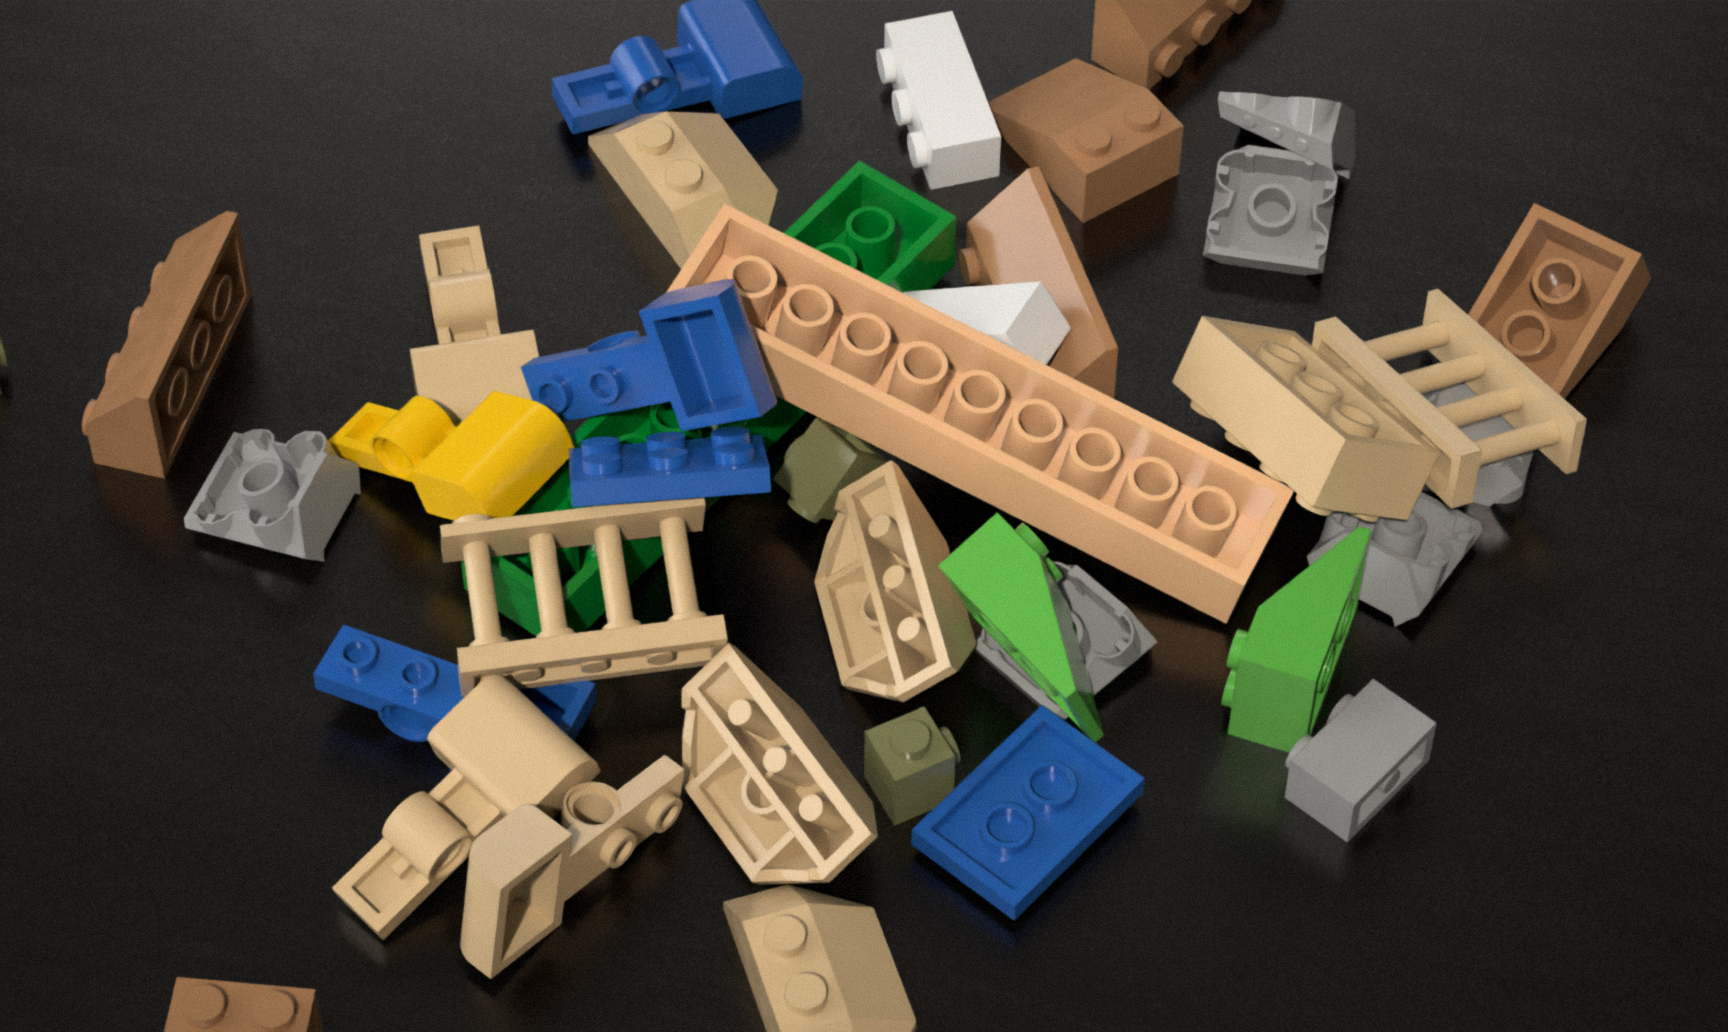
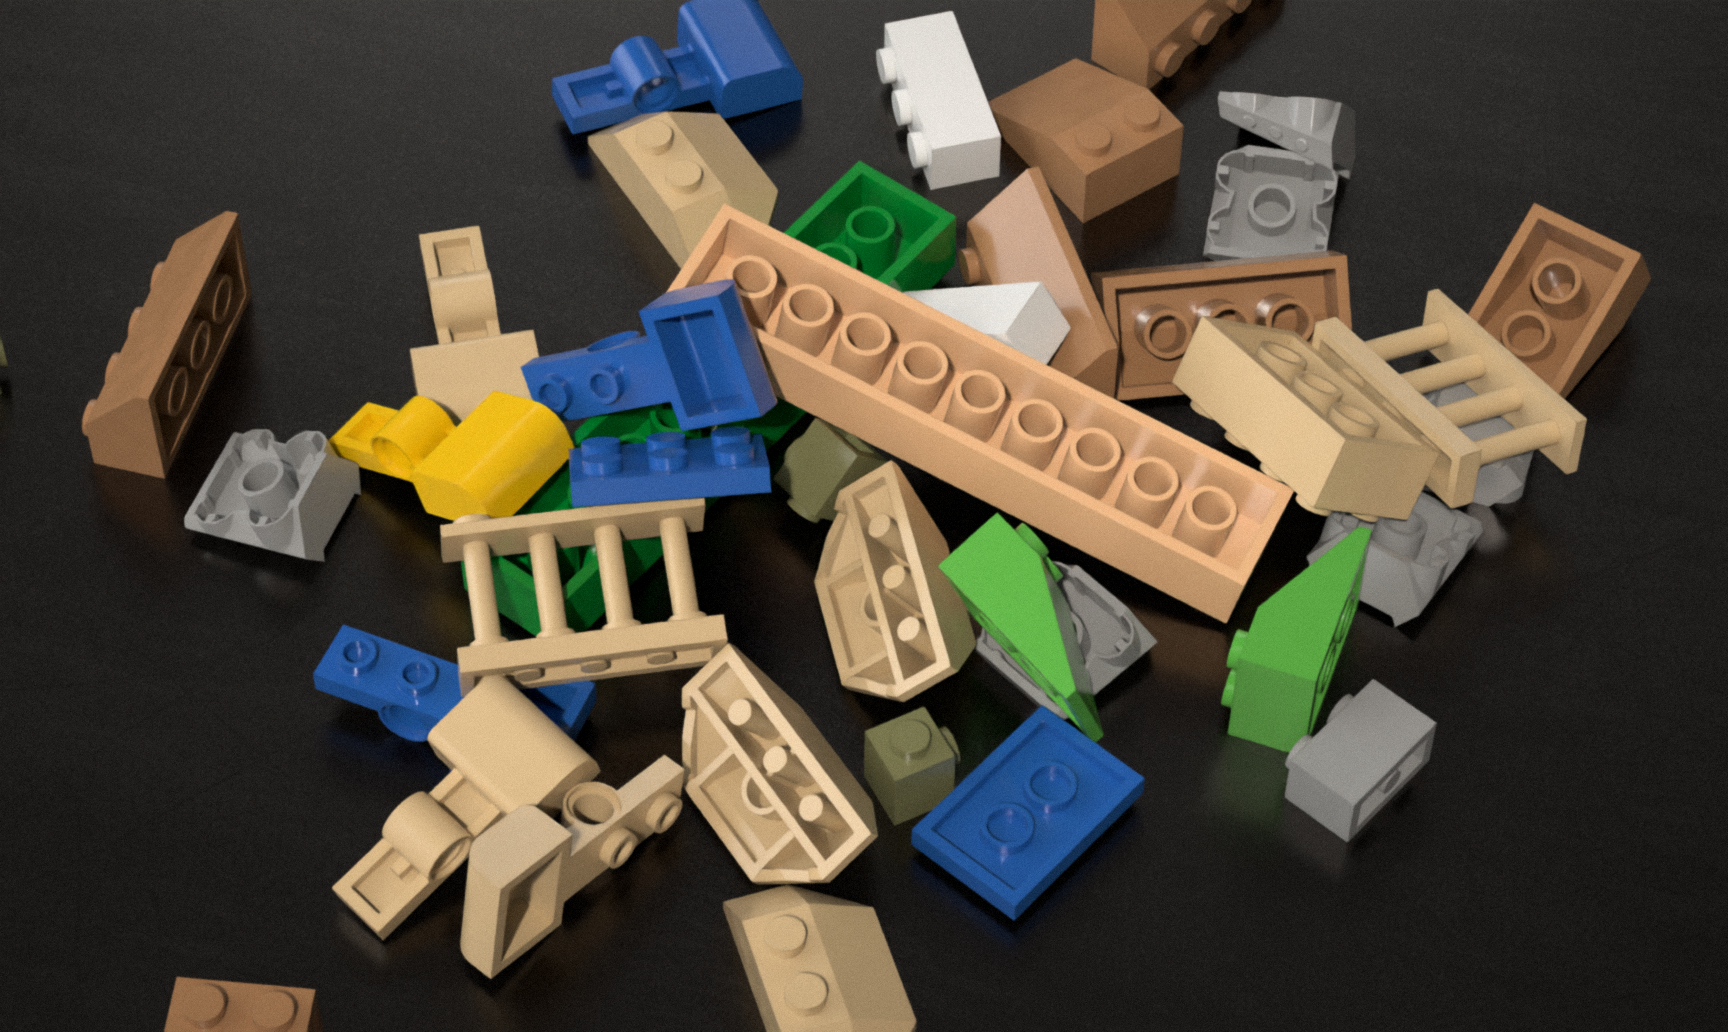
(1160, 308): none -> medium nougat slope

